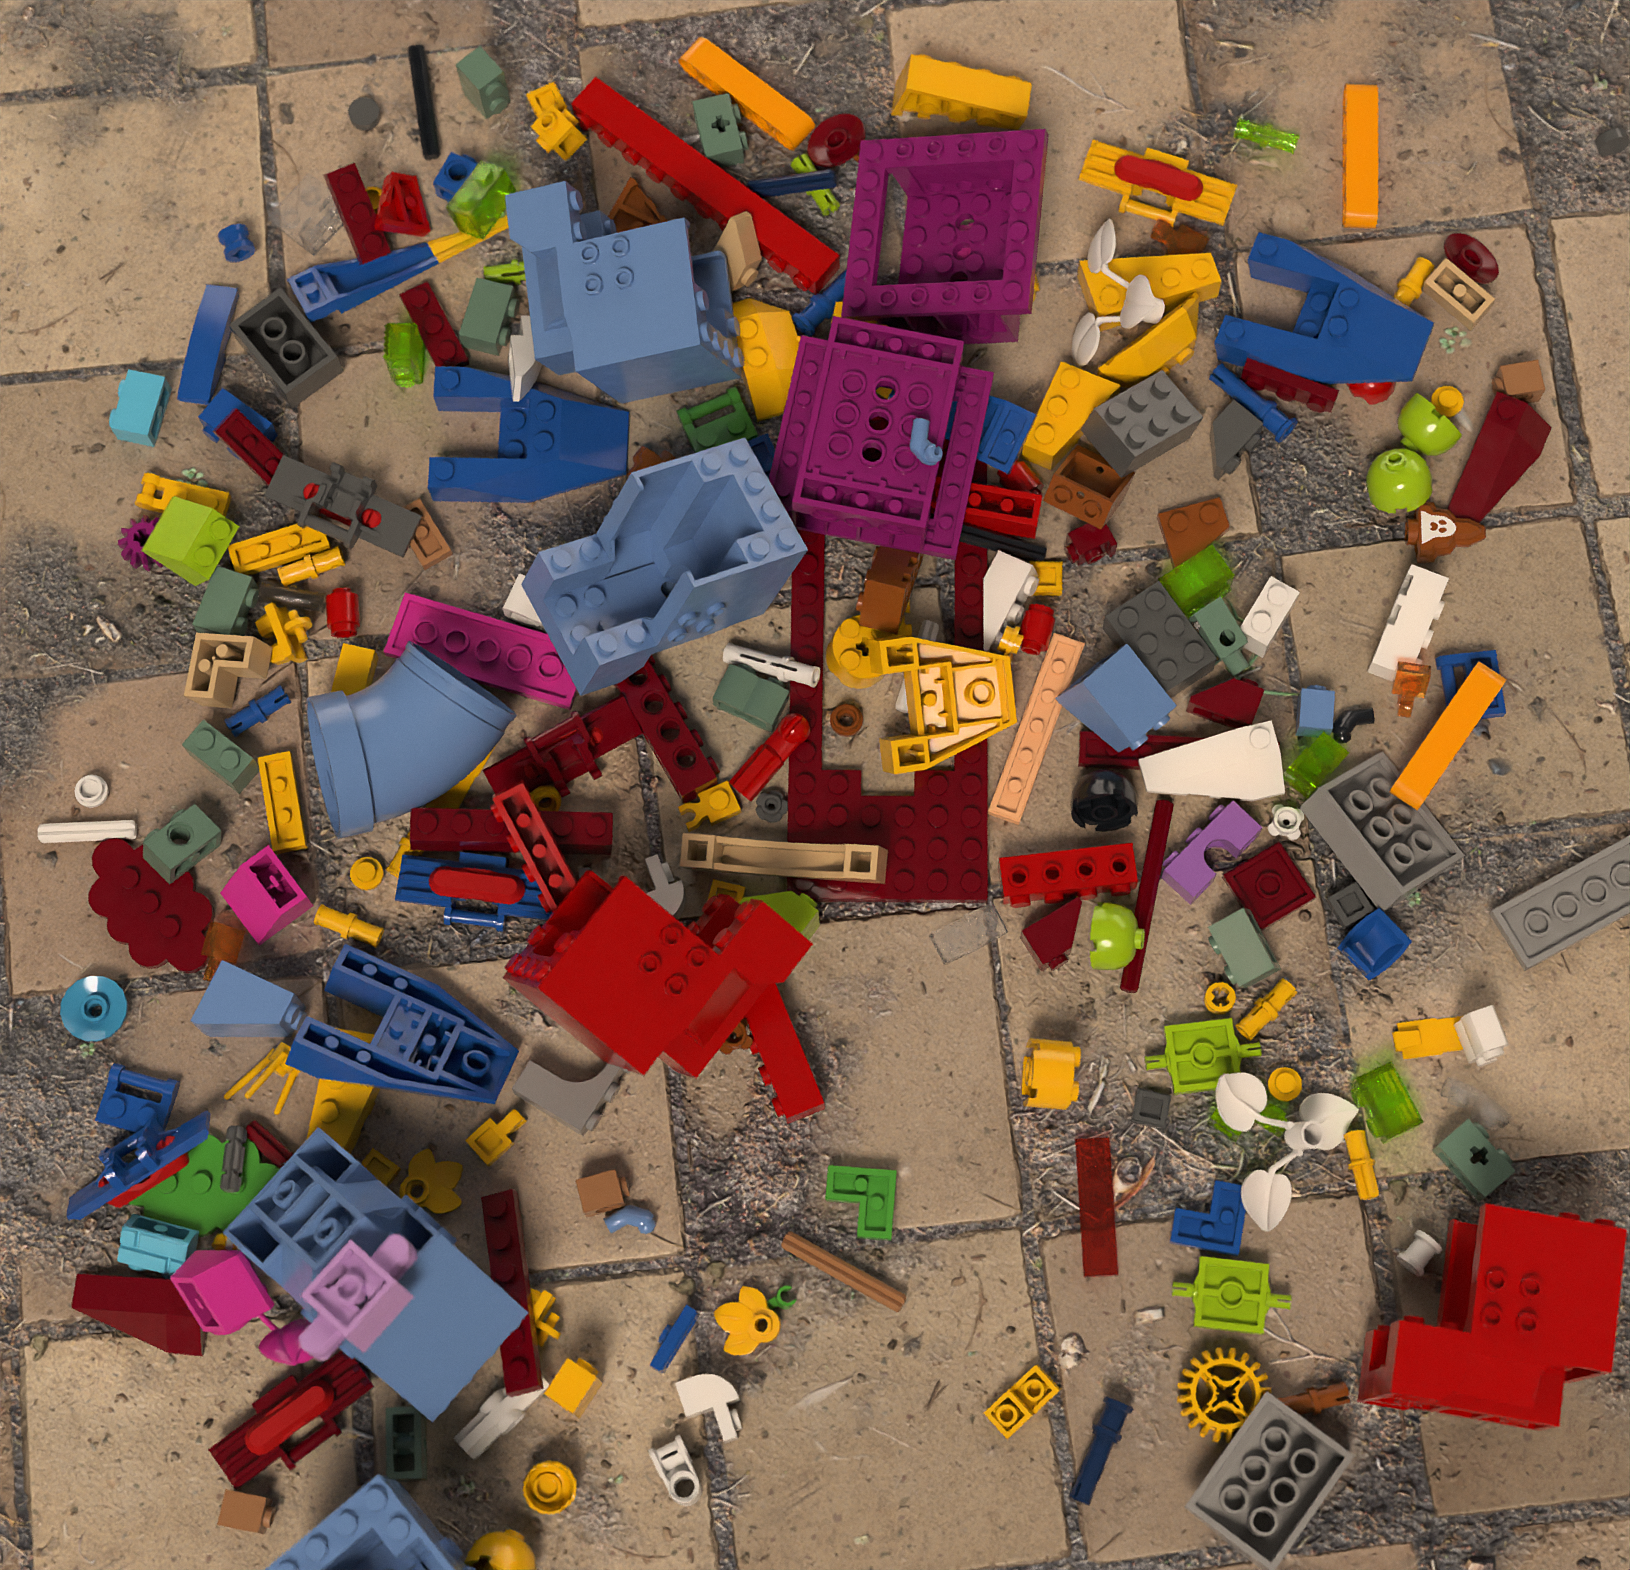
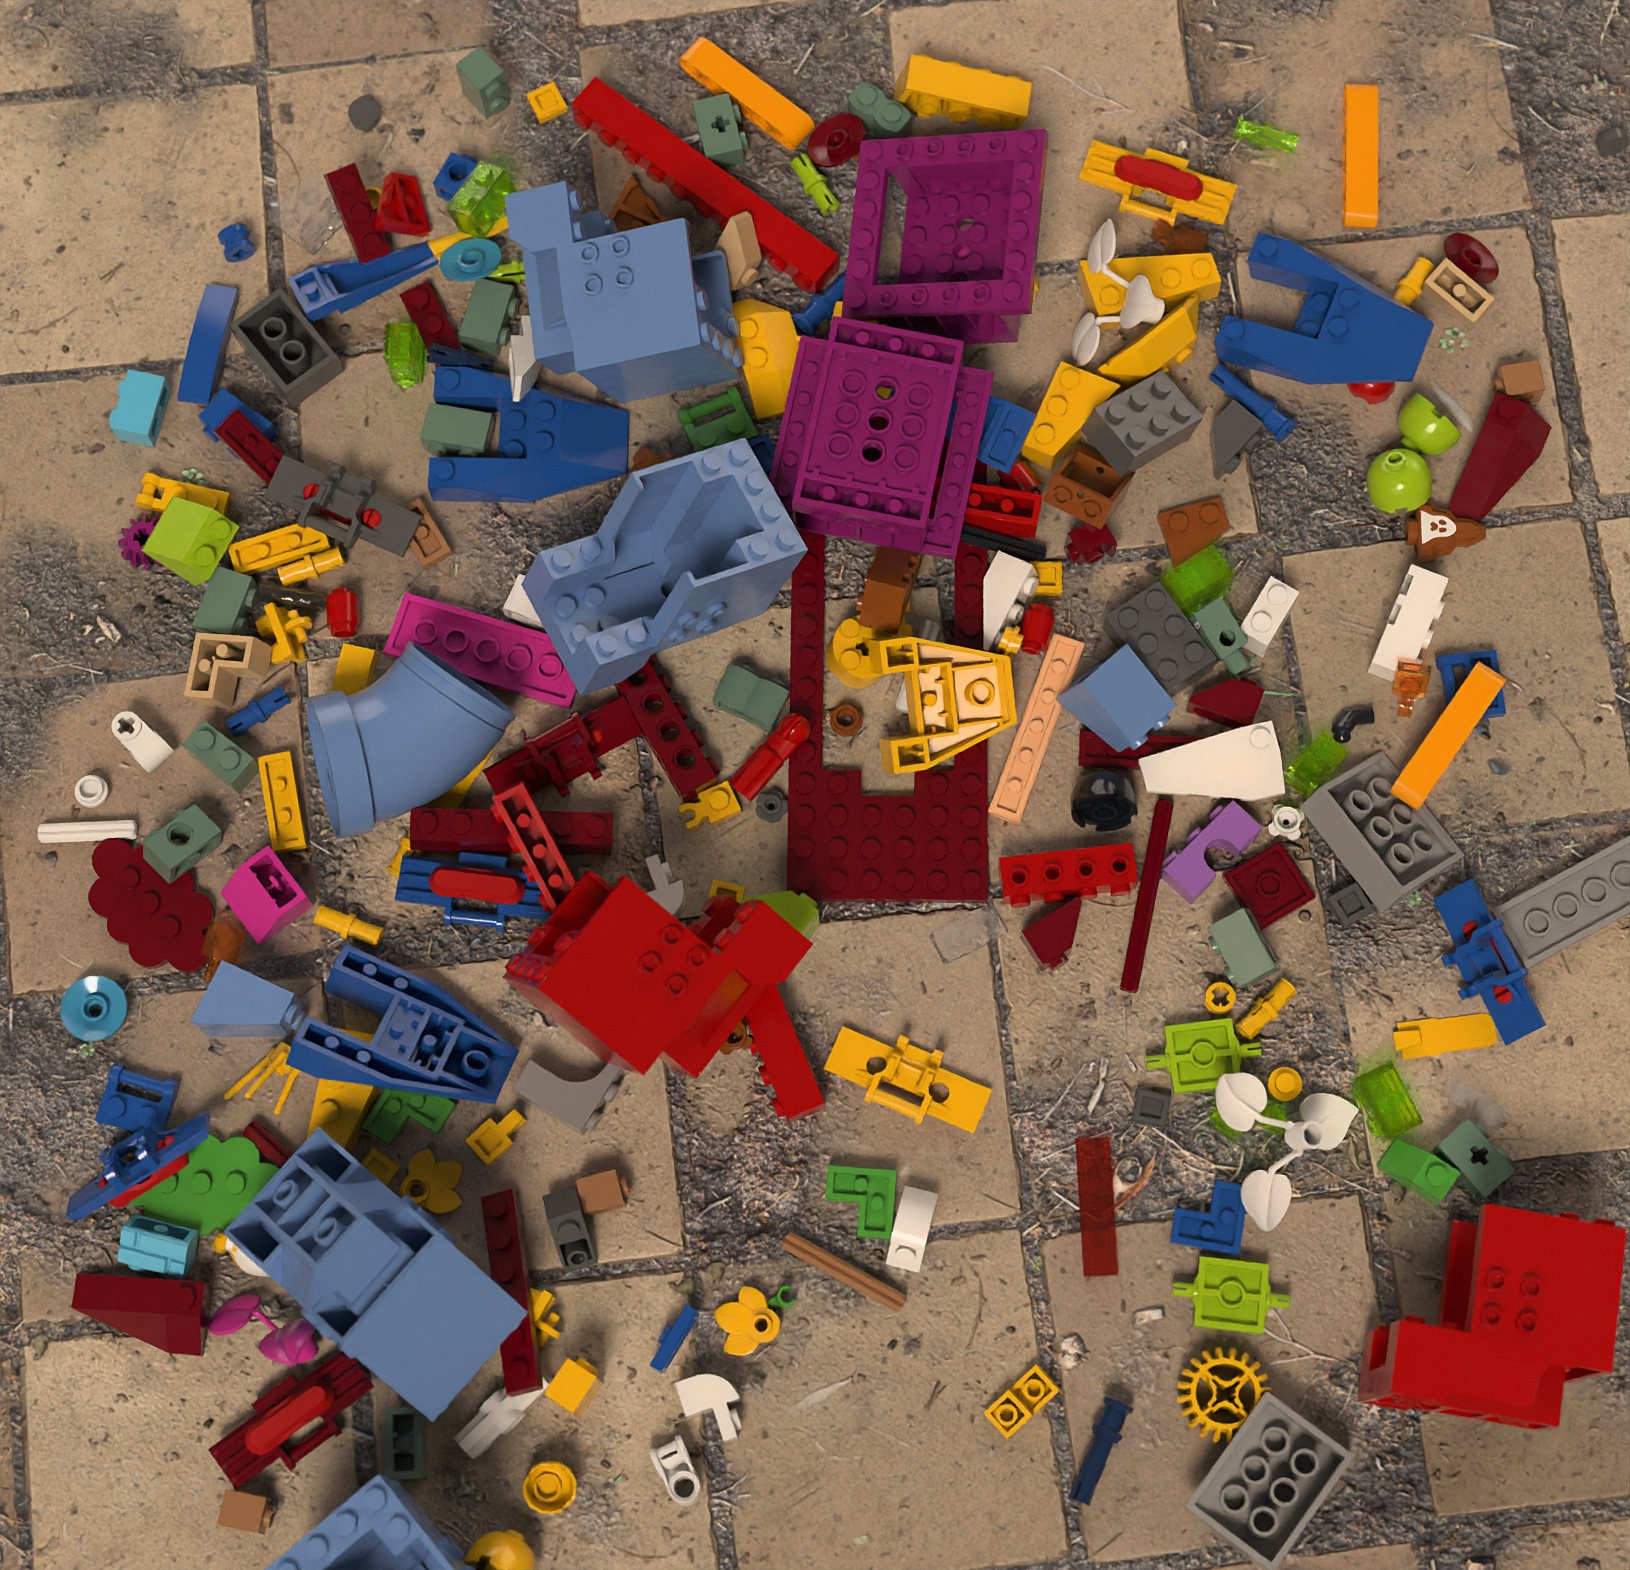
(143, 743): none -> white piece
(221, 1289): dark pink slope -> none
(233, 1159): dark grey axle -> none
(345, 1285): lavender brick -> none
(366, 873): yellow plate -> none
(396, 1108): none -> bright green plate
(423, 102): black axle -> none
(457, 358): none -> dark blue pin
(457, 431): none -> sand green brick
(470, 260): none -> dark azure dish
(553, 802): yellow plate -> none
(558, 132): yellow brick -> none
(569, 1229): none -> dark grey slope
(631, 1216): medium blue arm -> none
(772, 665): white pin -> none
(784, 859): tan arch -> none
(793, 183): dark blue axle -> none
(879, 115): none -> sand green brick
(911, 1071): none -> yellow piece
(911, 1229): none -> white brick
(921, 446): medium blue arm -> none
(1050, 1074): yellow brick -> none
(1114, 936): lime cylinder -> none
(1289, 386): dark red plate -> none
(1315, 711): medium blue brick -> none
(1317, 1399): dark orange pin -> none
(1361, 1164): yellow axle -> none
(1374, 944): blue piece -> none
(1419, 1171): none -> bright green slope
(1419, 1253): white bush -> none
(1447, 401): yellow plate -> none
(1481, 1036): white brick -> none
(1488, 962): none -> blue piece

